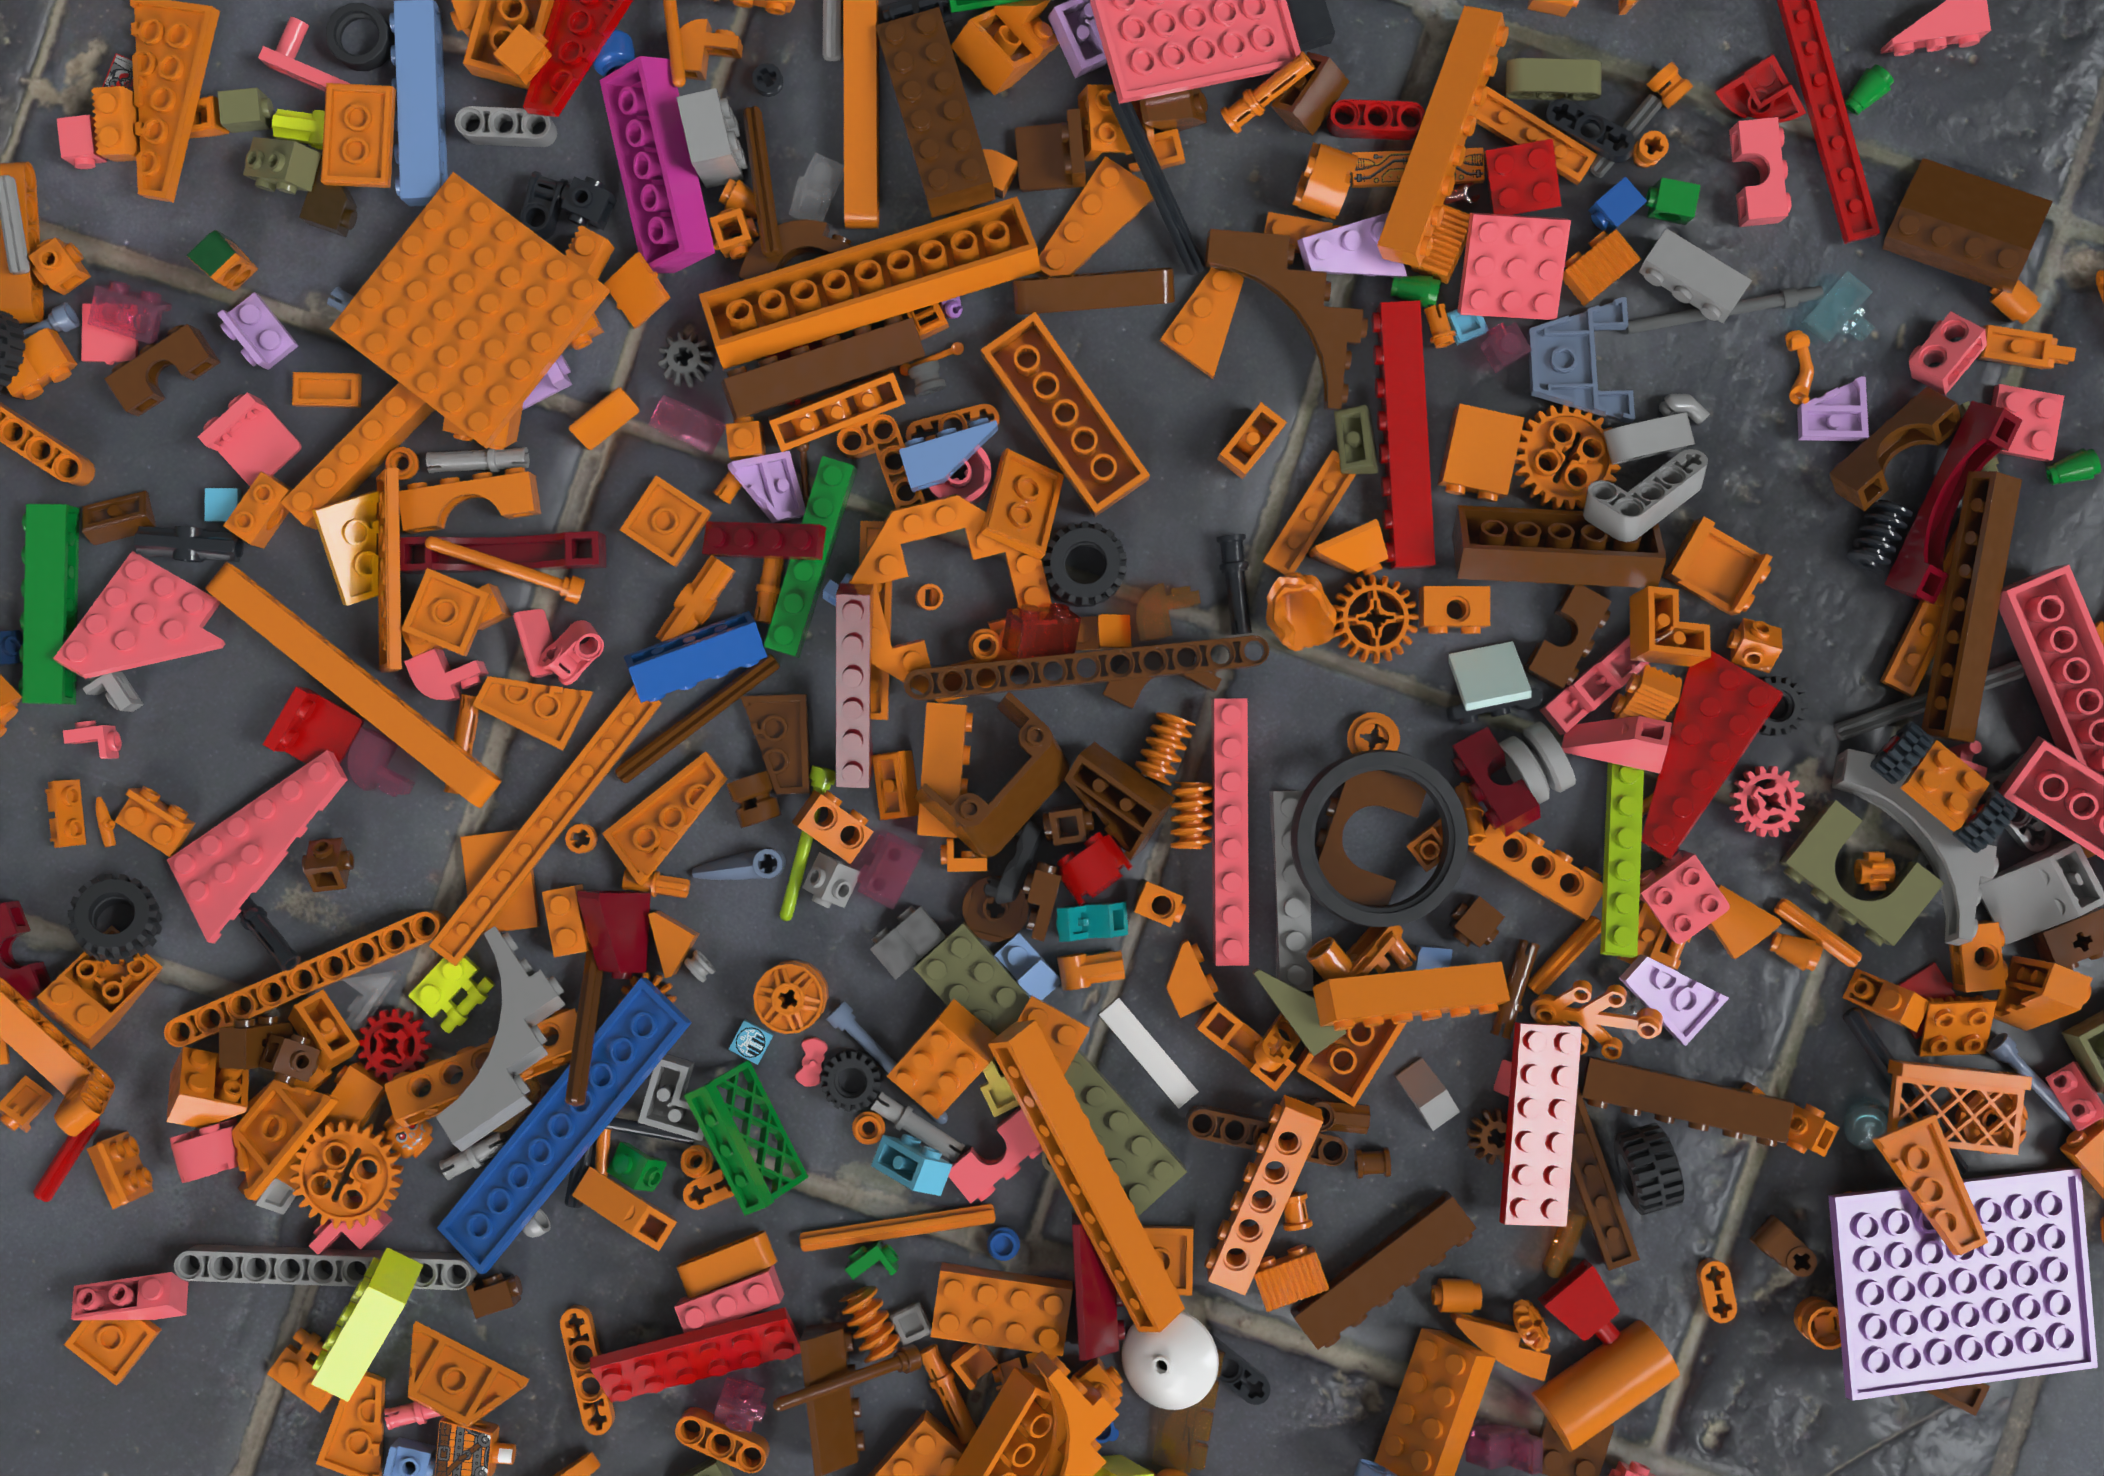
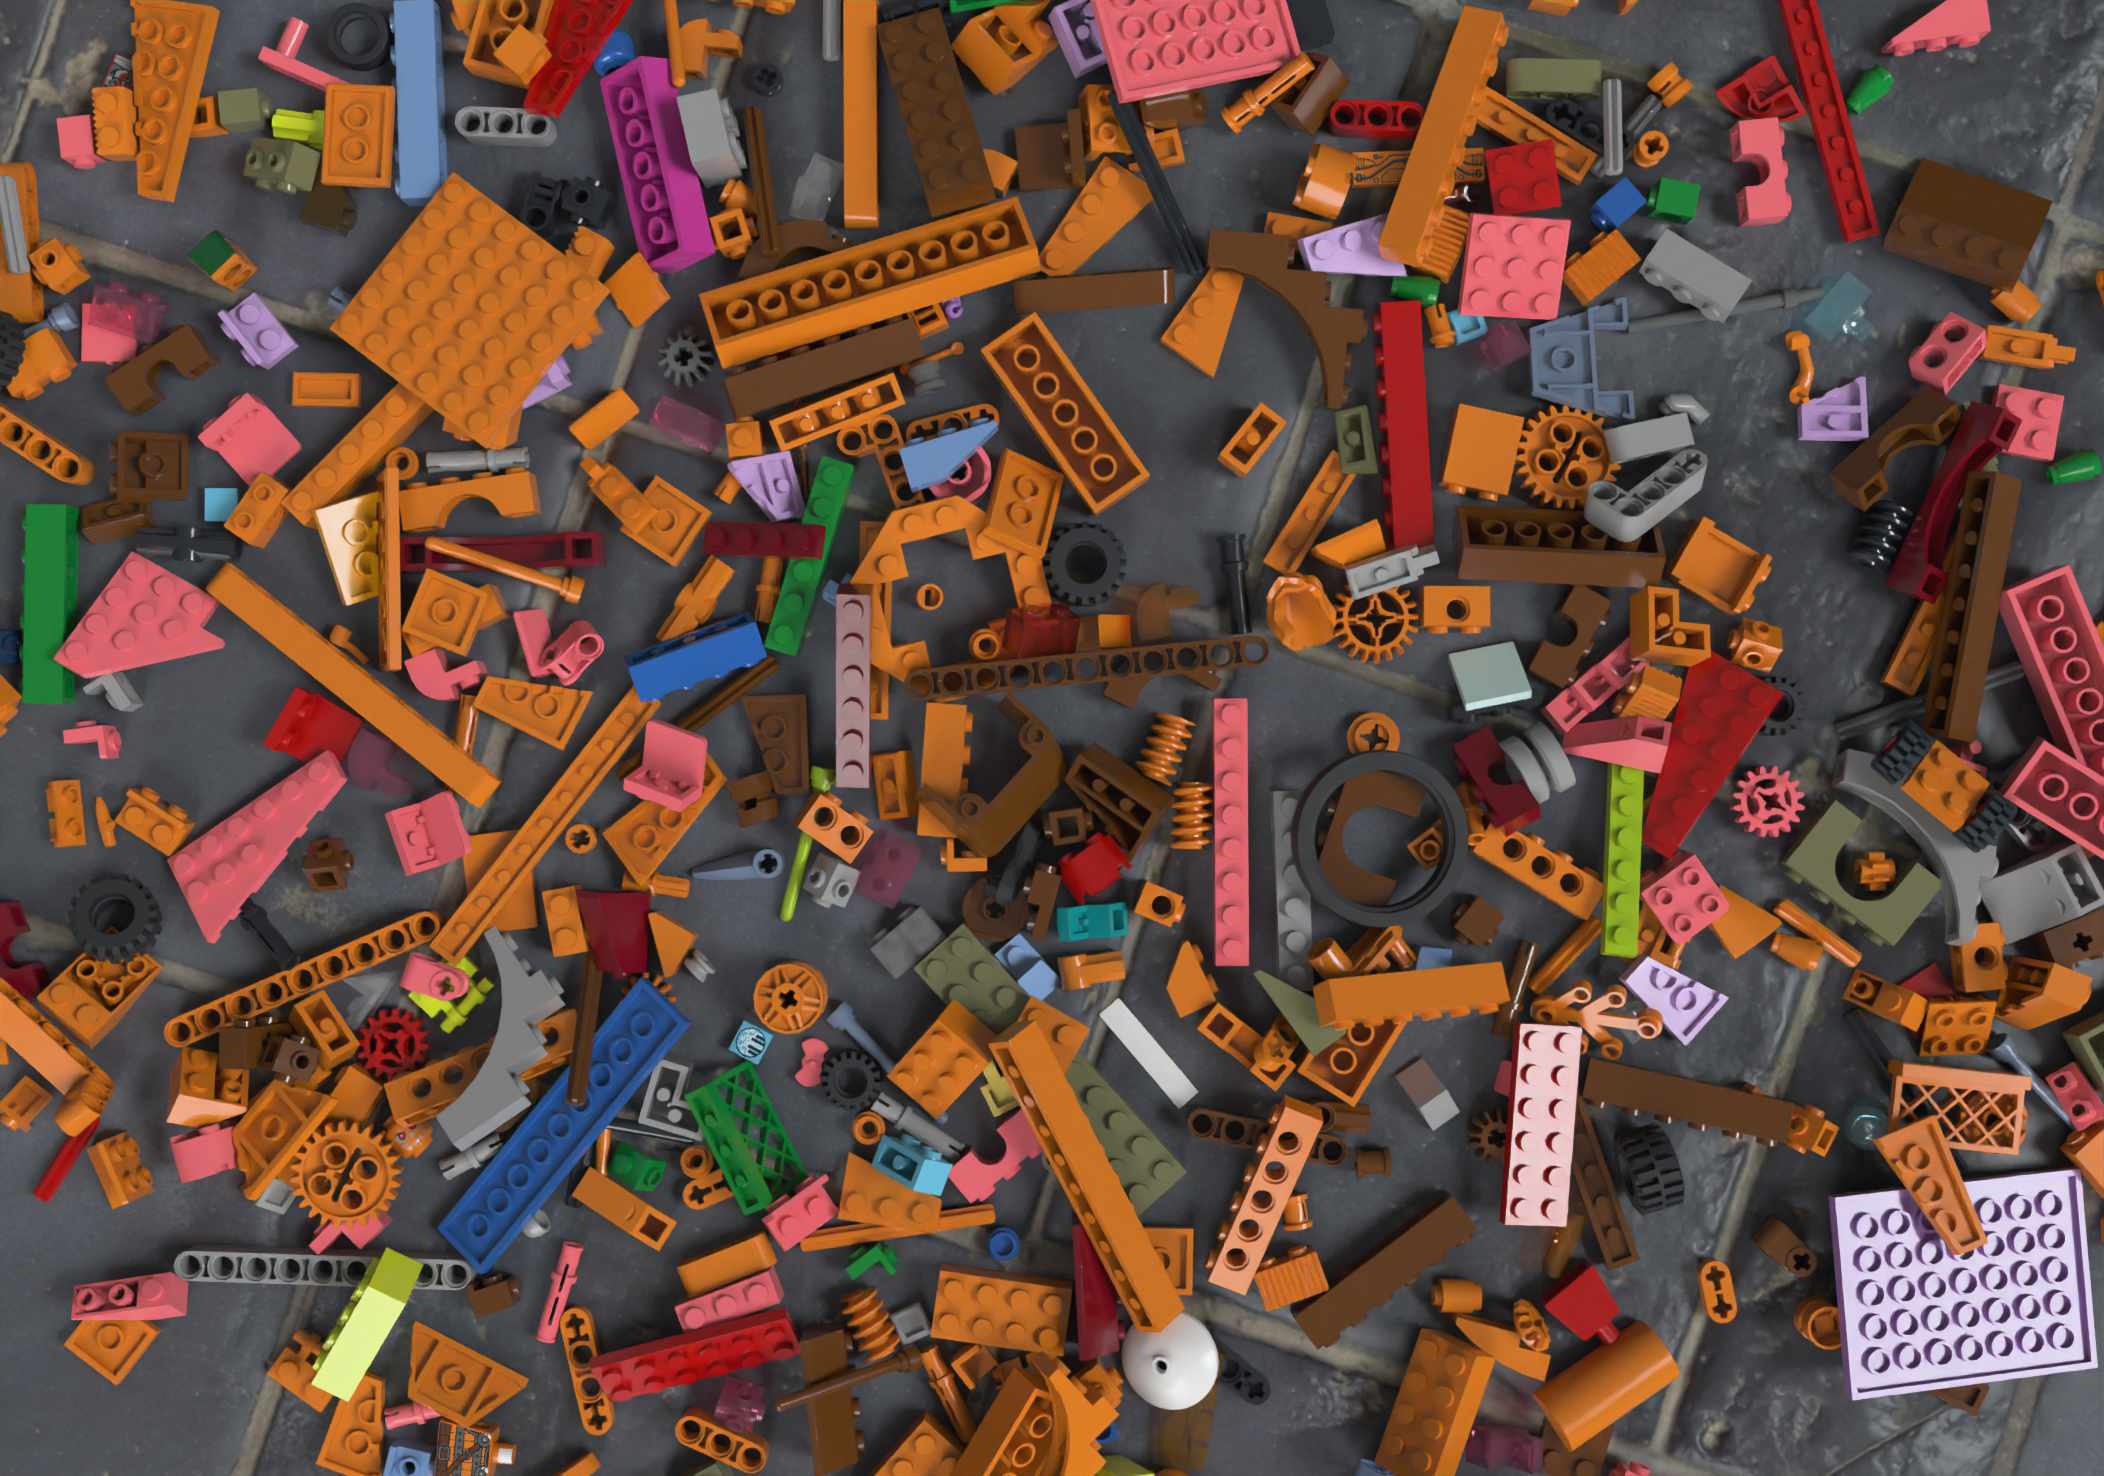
(150, 466): none -> reddish brown plate
(340, 637): none -> orange hand
(428, 977): none -> coral piece
(429, 833): none -> coral bracket
(569, 1255): none -> coral pin
(619, 494): none -> orange hinge
(670, 767): none -> coral bracket
(802, 1214): none -> coral bracket
(882, 1201): none -> orange wing
(1389, 569): none -> light grey hinge
(1612, 127): none -> light grey axle

